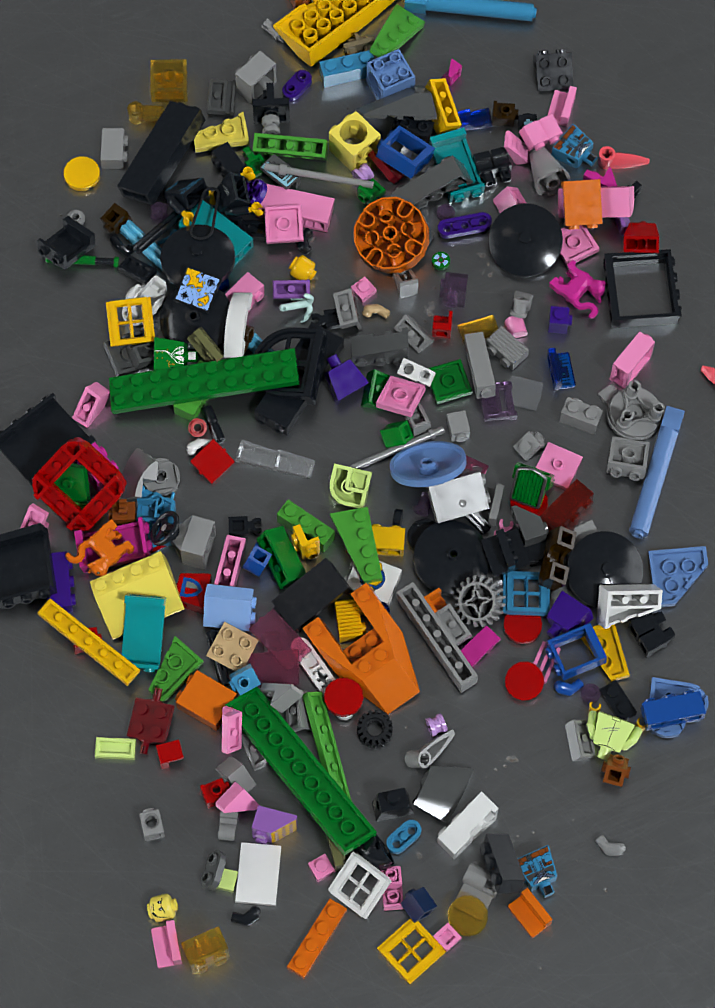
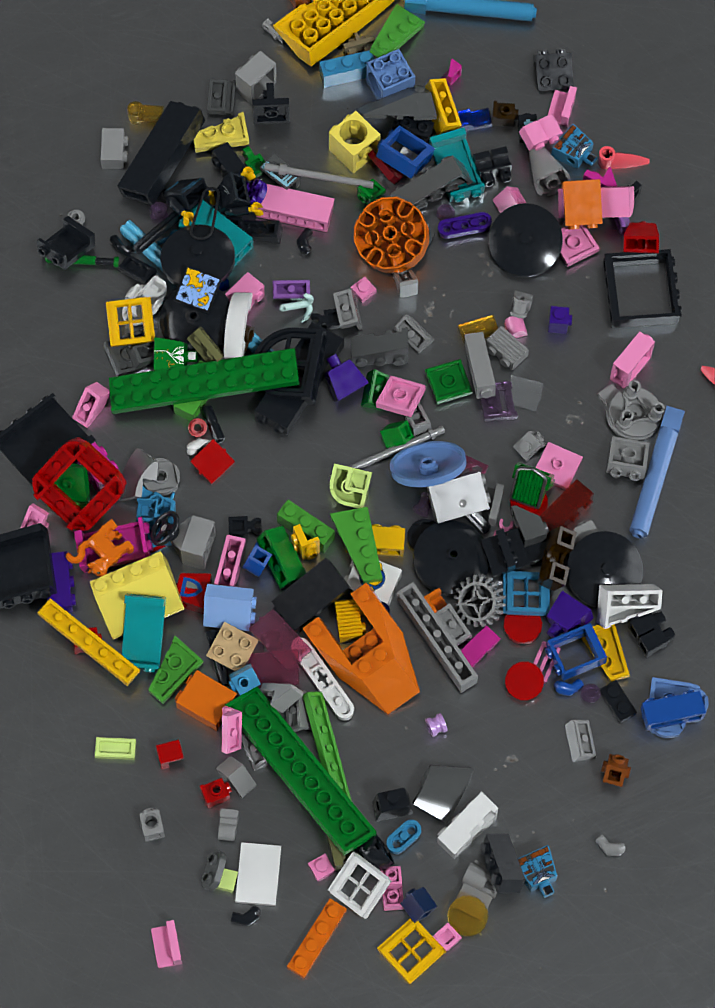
(81, 173): yellow tile -> none
(115, 218): dark brown brick -> none
(123, 512): dark orange brick -> none
(150, 721): dark red plate -> none
(162, 907): light yellow head -> none
(169, 80): clear yellow brick -> none
(205, 950): clear yellow brick -> none
(236, 800): bright pink slope -> none
(270, 123): light grey wheel -> none
(272, 825): medium lavender slope -> none
(273, 460): clear slope -> none
(284, 224): bright pink plate -> none
(290, 146): bright green brick -> none
(298, 84): dark purple plate -> none
(302, 268): yellow head -> none
(343, 697): red tile -> none
(363, 172): lavender wheel -> none
(370, 718): black tyre -> none
(375, 308): tan arm -> none
(397, 518): black tile -> none
(416, 372): white leg -> none
(429, 752): light grey piece -> none
(440, 261): green tile -> none
(442, 326): red panel -> none
(453, 289): clear purple brick -> none
(458, 426): light grey brick -> none
(516, 149): bright pink slope -> none
(530, 913): orange panel -> none
(560, 369): clear blue panel -> none
(577, 286): dark pink animal -> none
(581, 415): light grey brick -> none
(611, 732): yellowish green torso -> none
(676, 571): medium blue plate -> none

